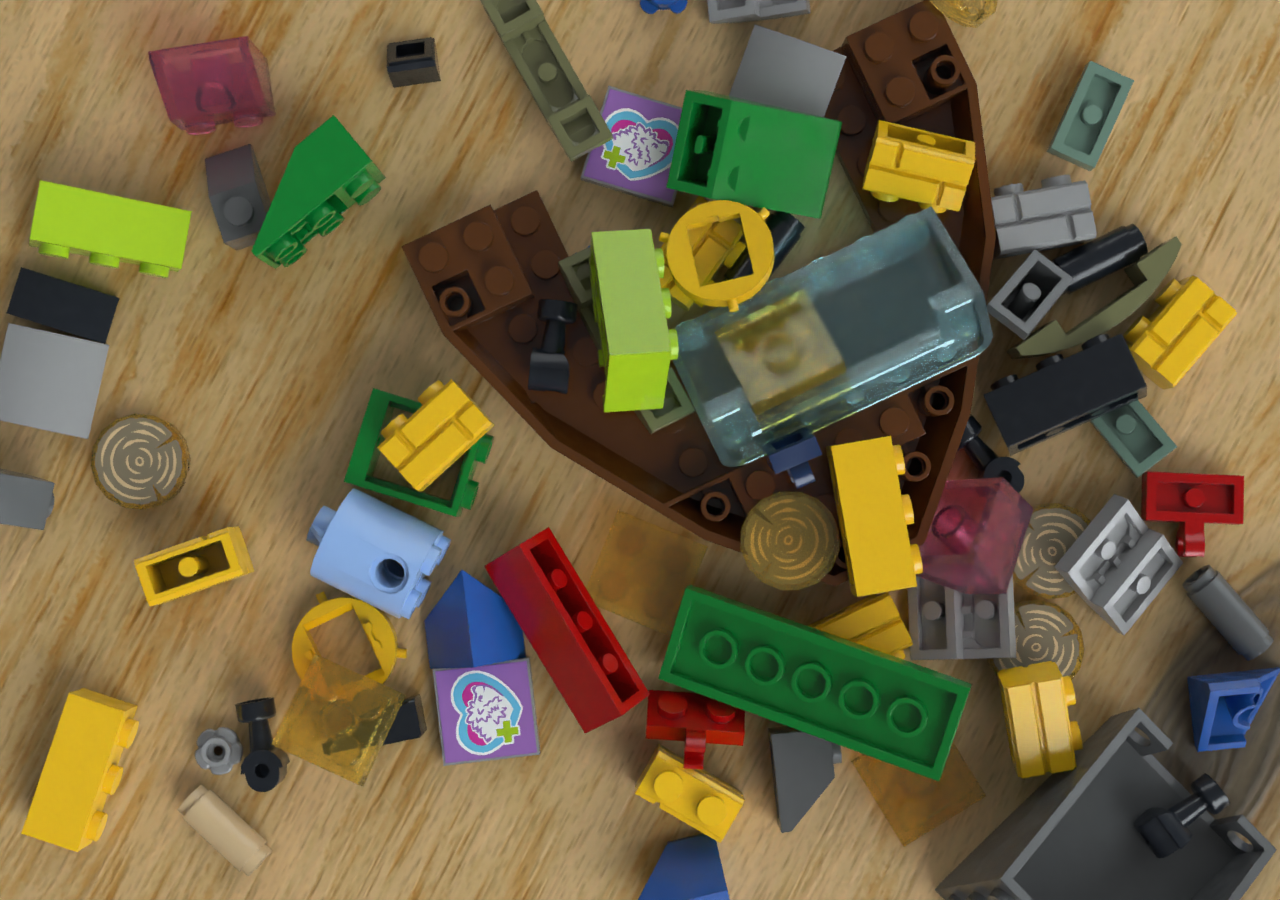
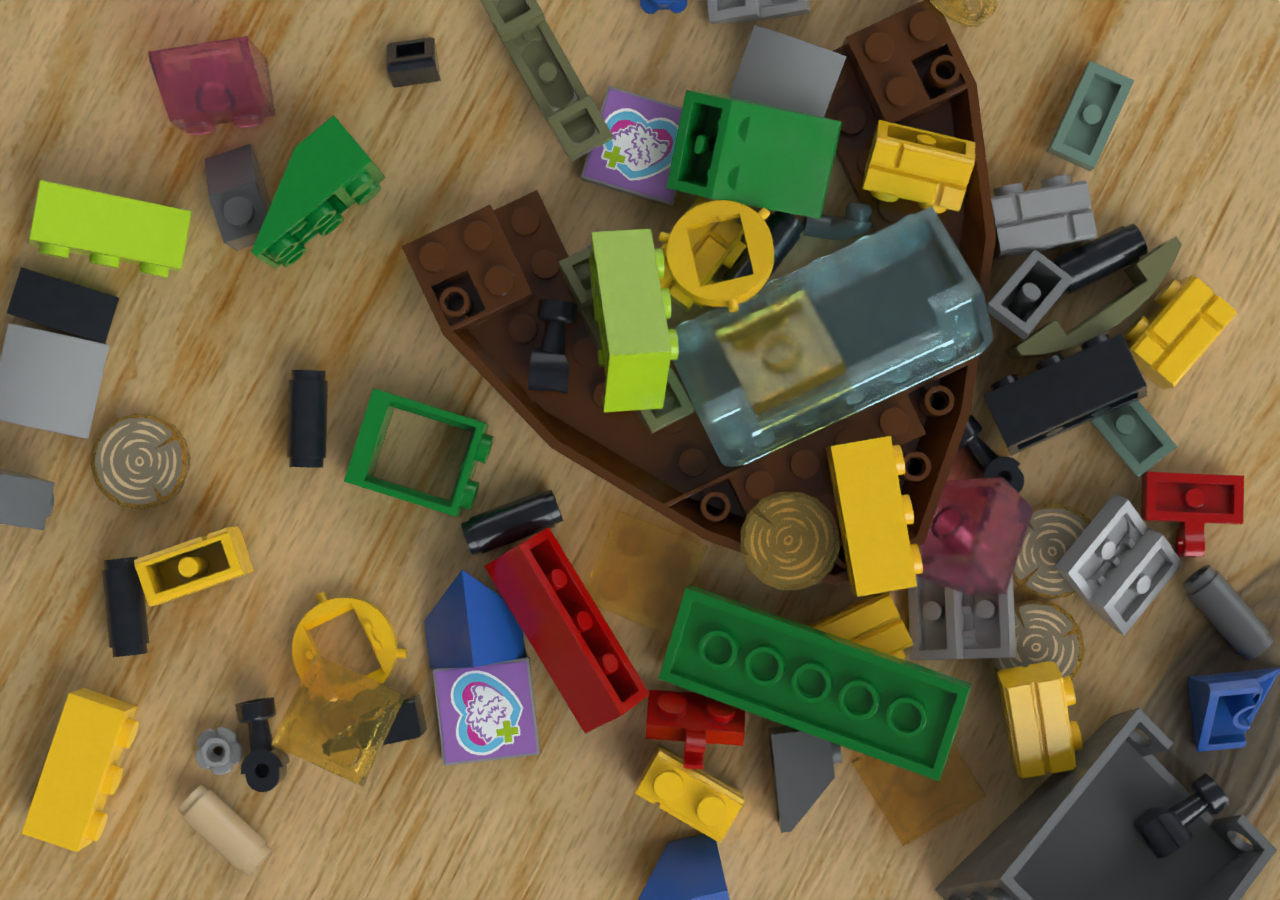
(125, 608): none -> black piece
(307, 418): none -> black piece
(362, 551): light blue cylinder -> none
(434, 434): yellow brick -> none
(511, 522): none -> black piece
(792, 454): dark blue tile -> none
(840, 228): none -> dark grey arm

